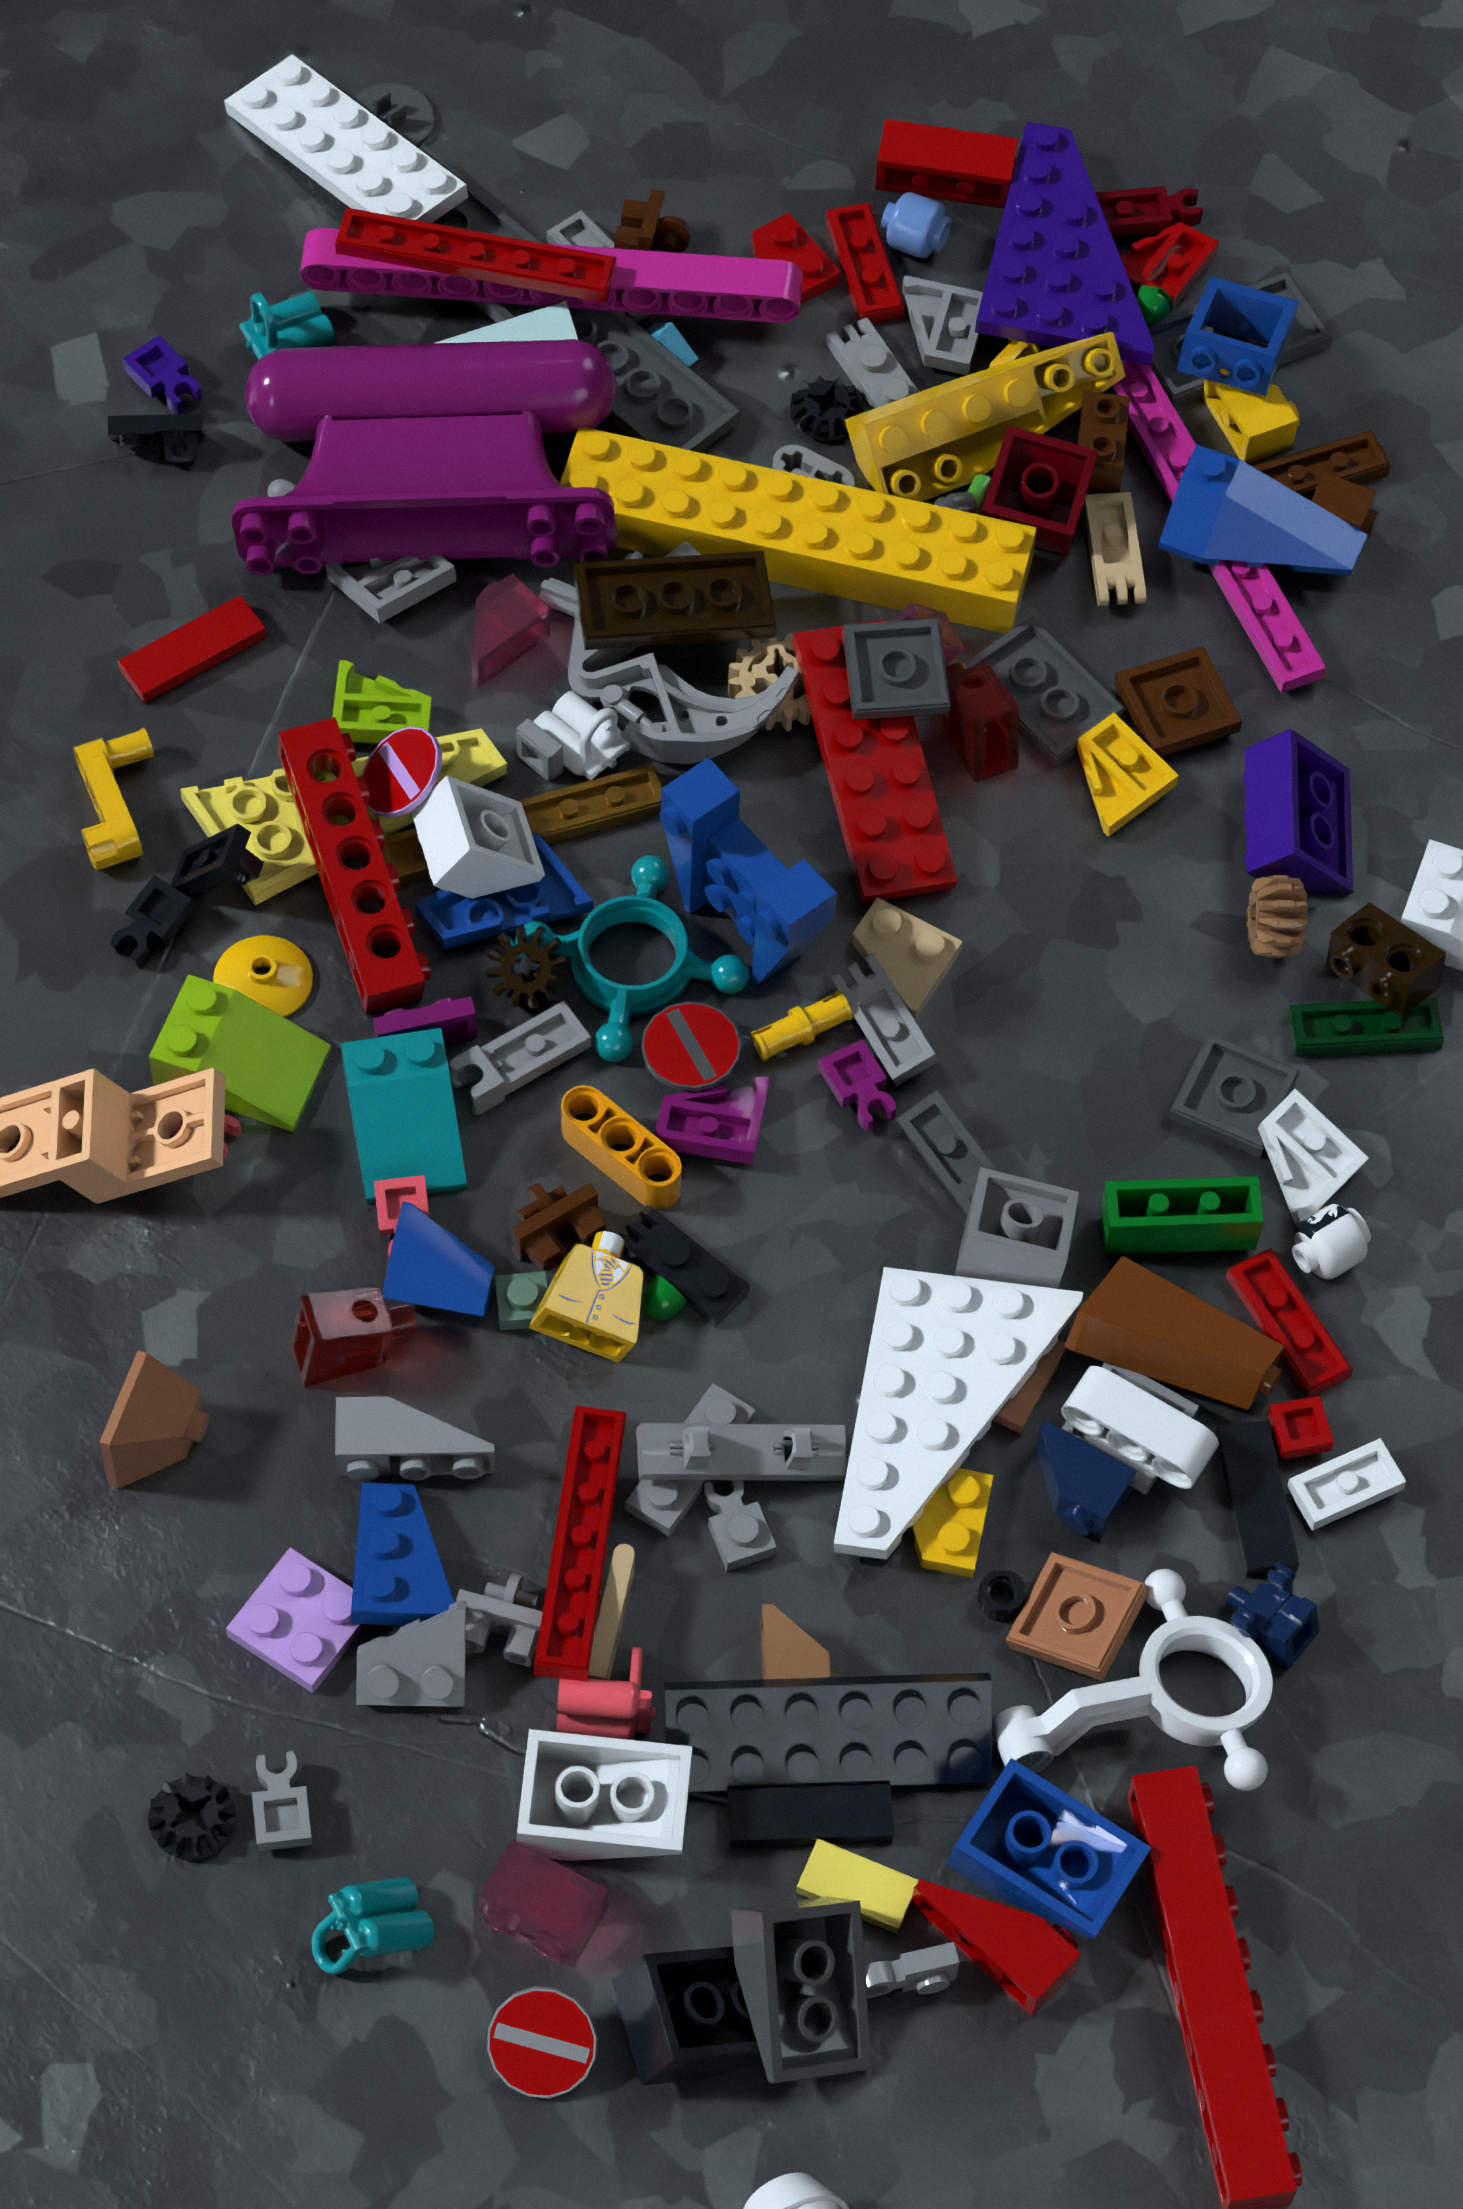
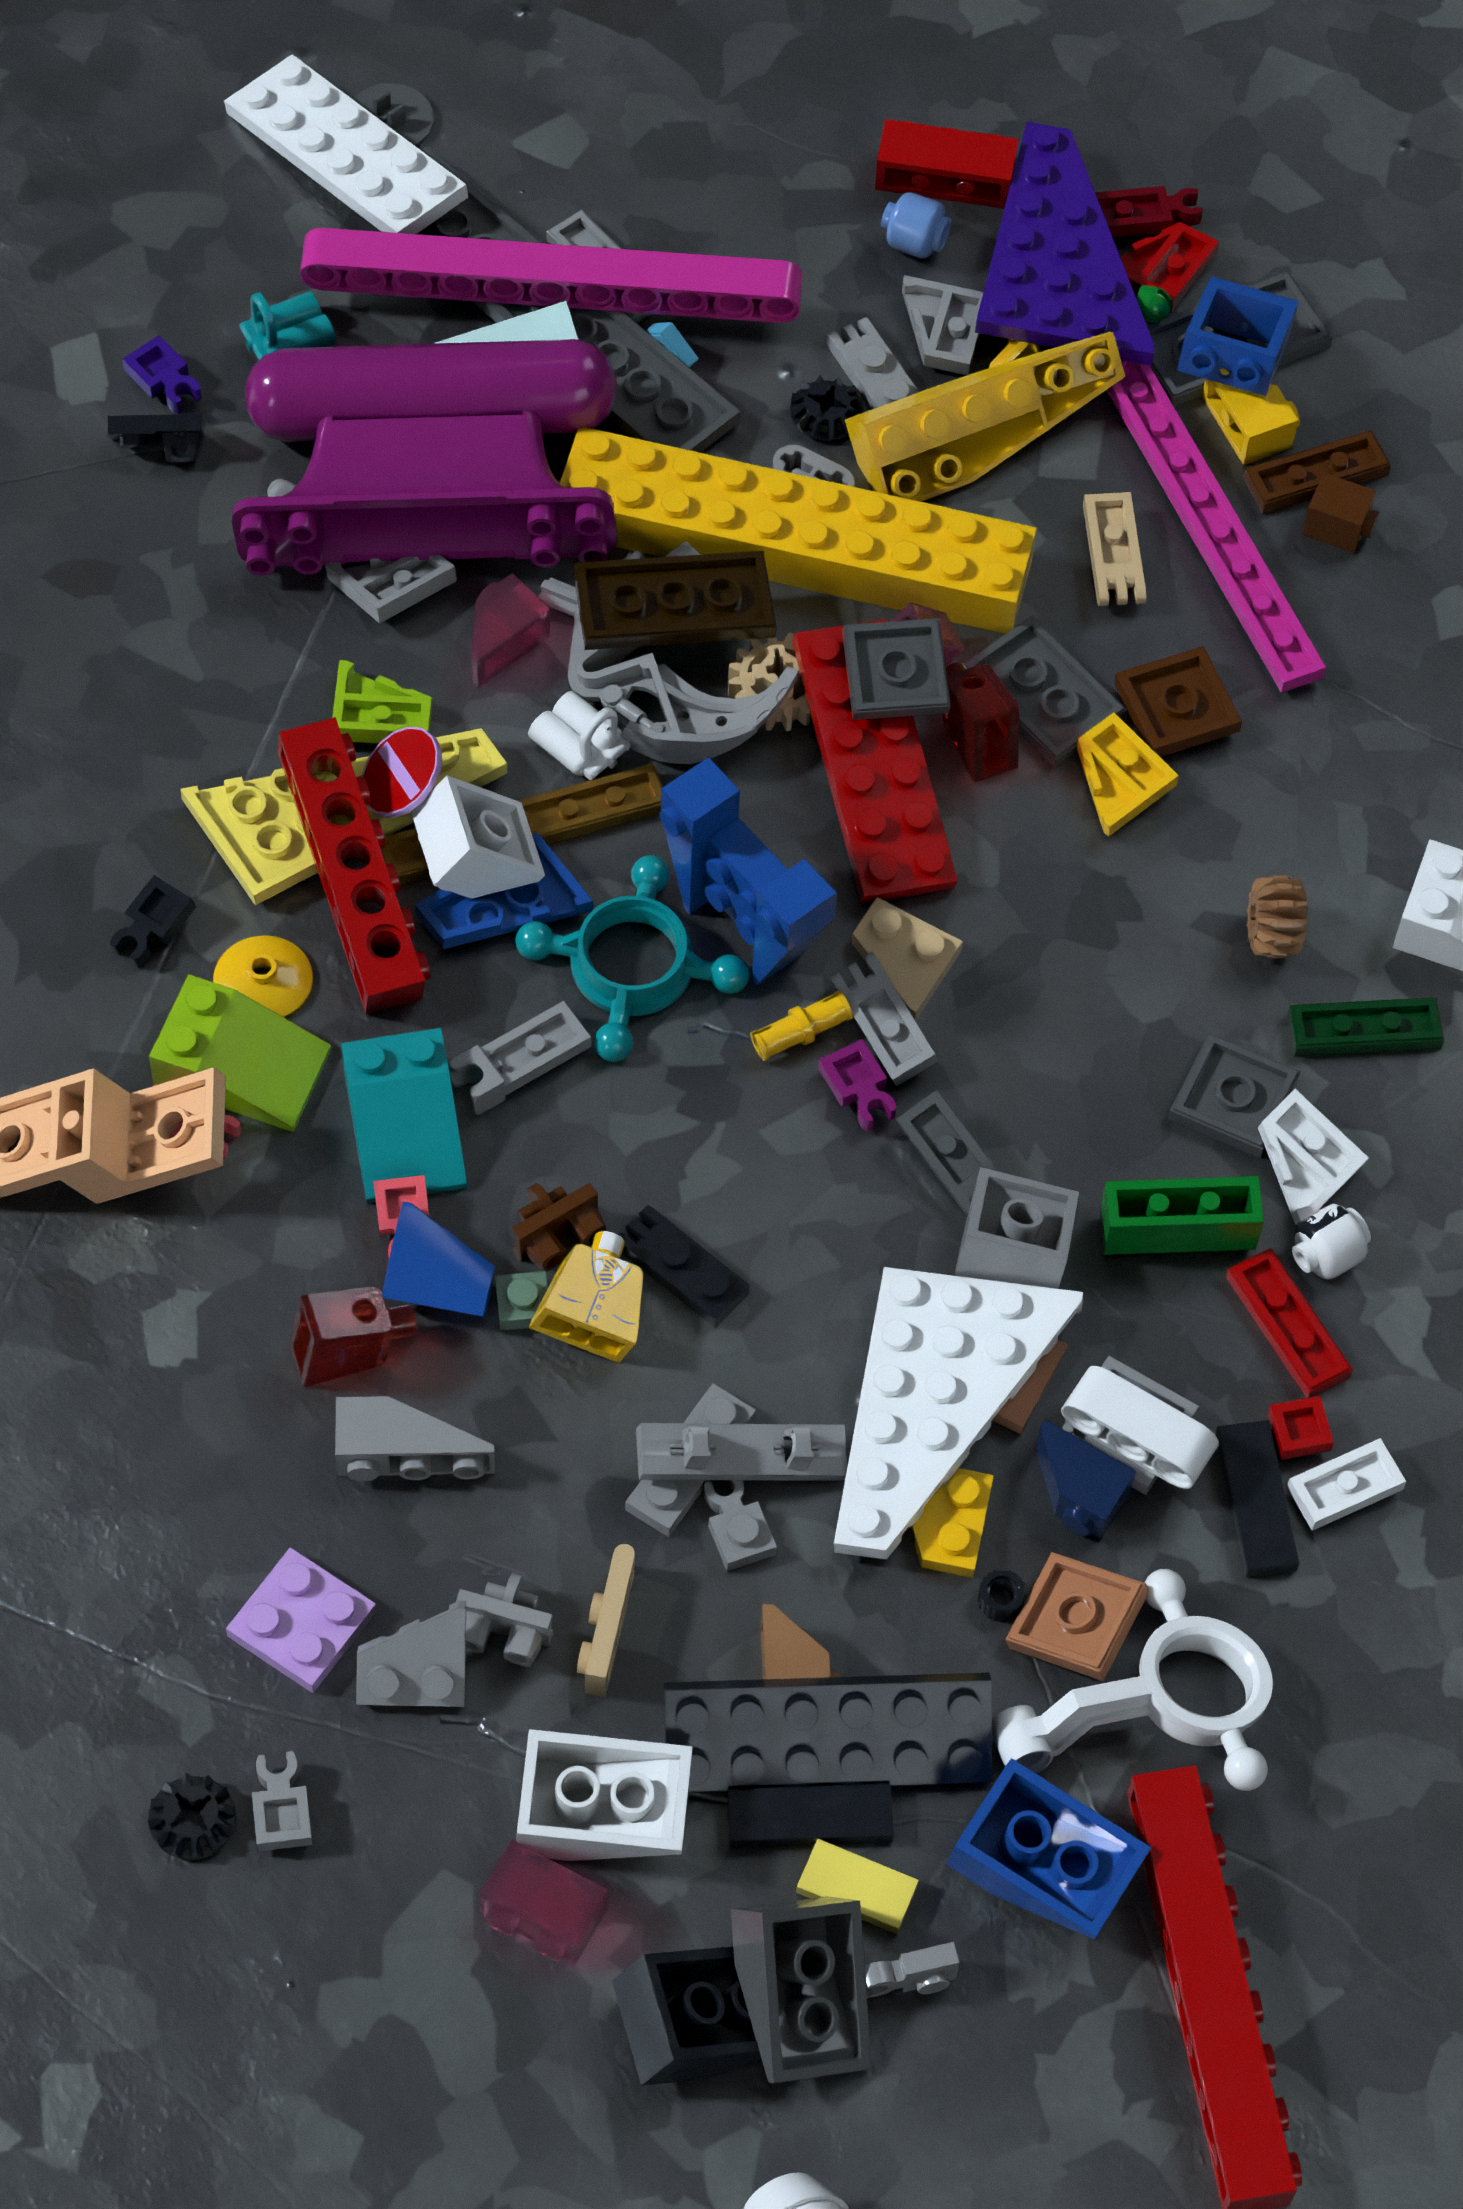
(116, 835): yellow beam -> none
(151, 1422): nougat slope -> none
(192, 649): red tile -> none
(217, 859): black hinge -> none
(376, 1920): teal piece -> none
(396, 1560): blue wing -> none
(452, 1015): magenta plate -> none
(476, 255): red tile -> none
(536, 952): dark brown gear -> none
(539, 750): light grey tile -> none
(542, 2042): red piece -> none
(580, 1544): red tile -> none
(606, 1706): coral piece -> none
(615, 1126): light orange beam -> none
(646, 231): reddish brown hips -> none
(661, 1299): green hinge -> none
(691, 1046): red piece -> none
(715, 1121): magenta wing -> none
(789, 242): red wing -> none
(864, 263): red tile -> none
(969, 501): arm -> none
(1005, 1943): red slope -> none
(1040, 486): dark red slope -> none
(1104, 429): reddish brown brick -> none
(1174, 1337): dark orange slope -> none
(1246, 516): blue wedge -> none
(1275, 1617): dark blue piece -> none
(1298, 814): dark purple slope -> none
(1385, 959): dark brown brick -> none

